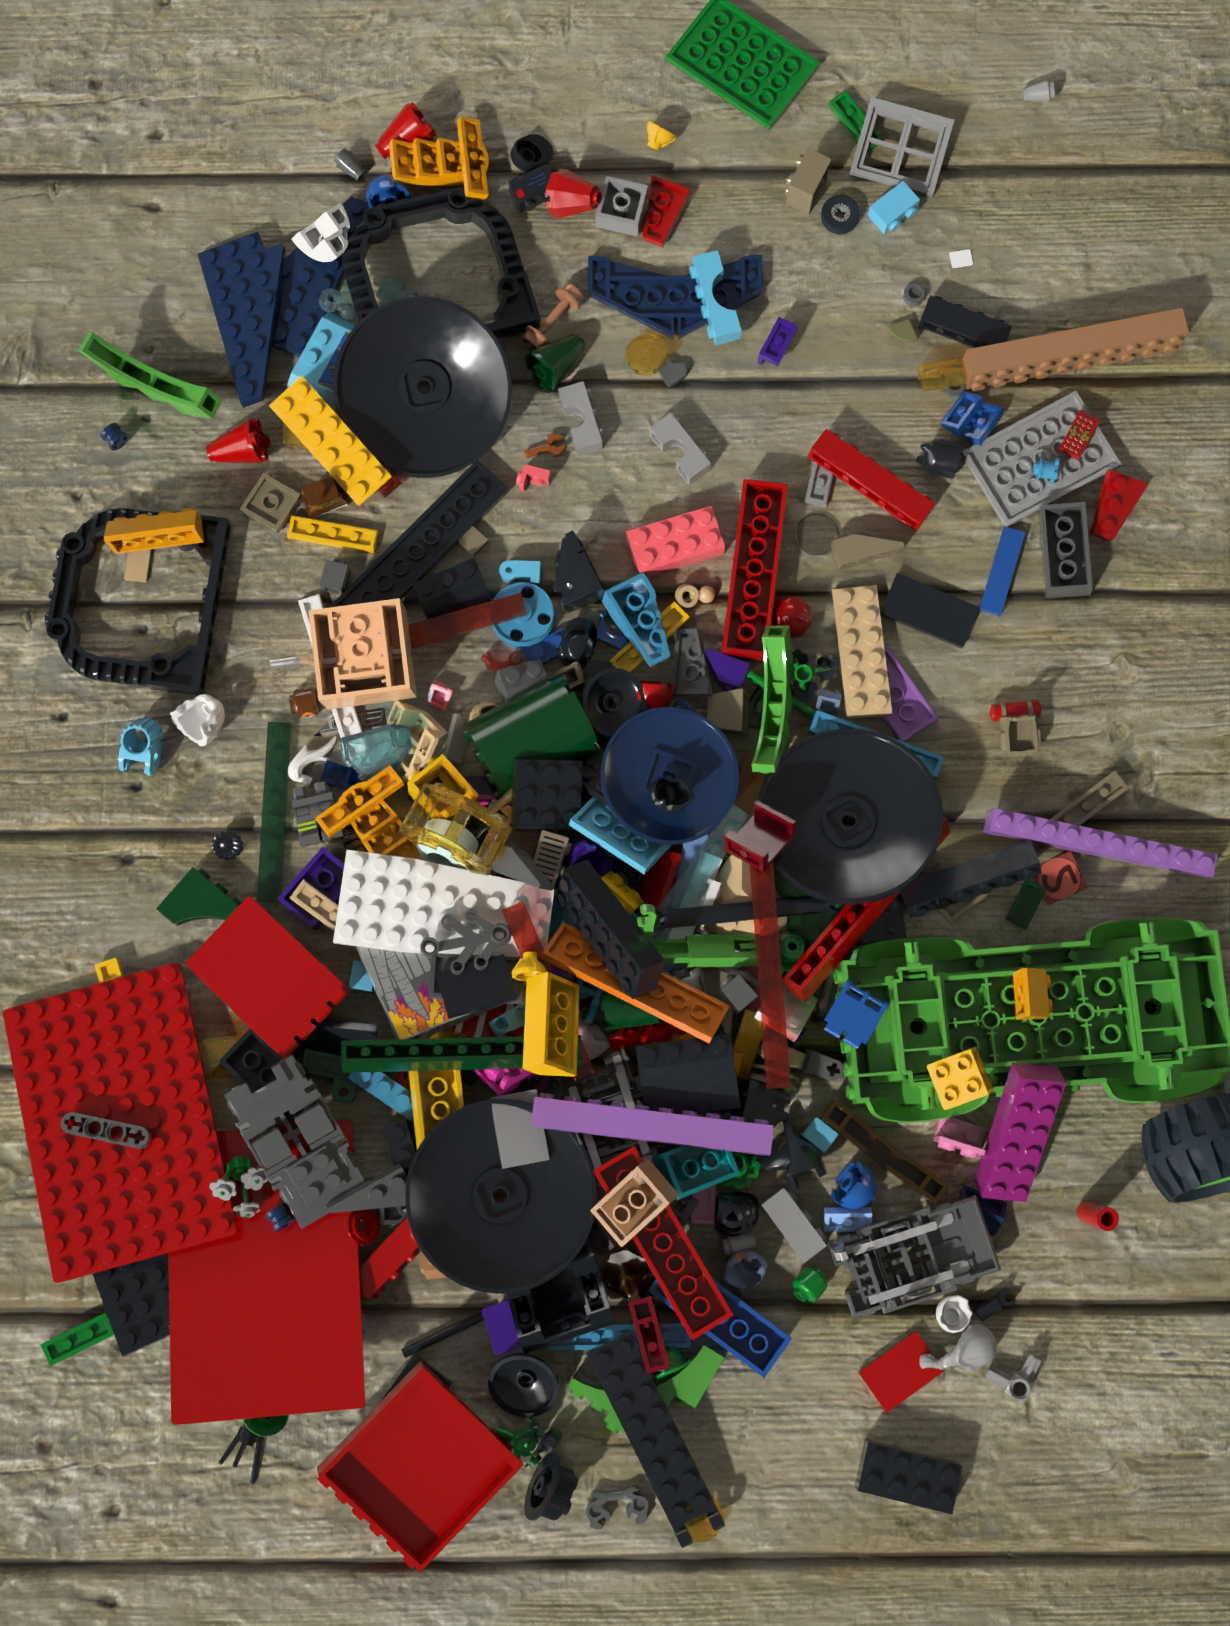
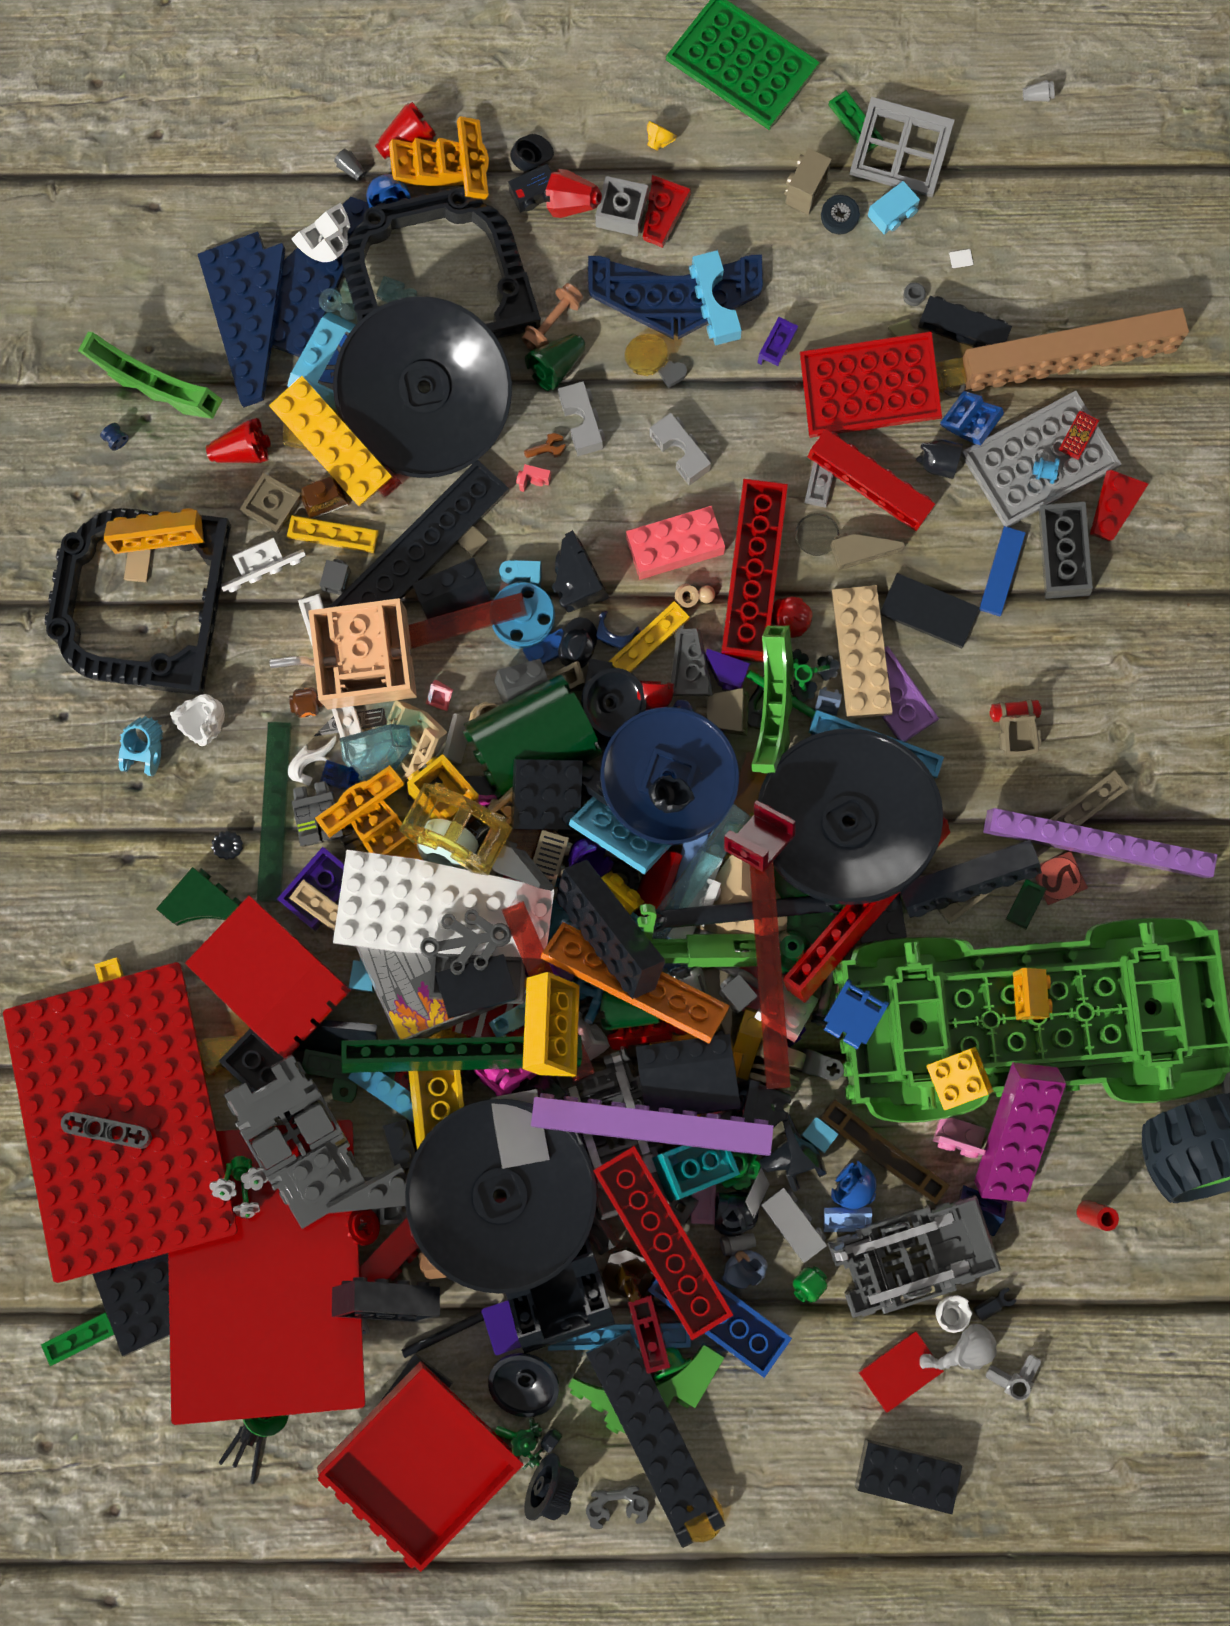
(259, 560): none -> white bracket
(280, 1217): dark blue wheel -> none
(385, 1300): none -> black brick
(494, 664): clear red piece -> none
(528, 967): yellow piece -> none
(634, 1202): medium nougat slope -> none
(637, 615): dark azure wedge -> none
(757, 1192): none -> white sticker
(871, 384): none -> red plate

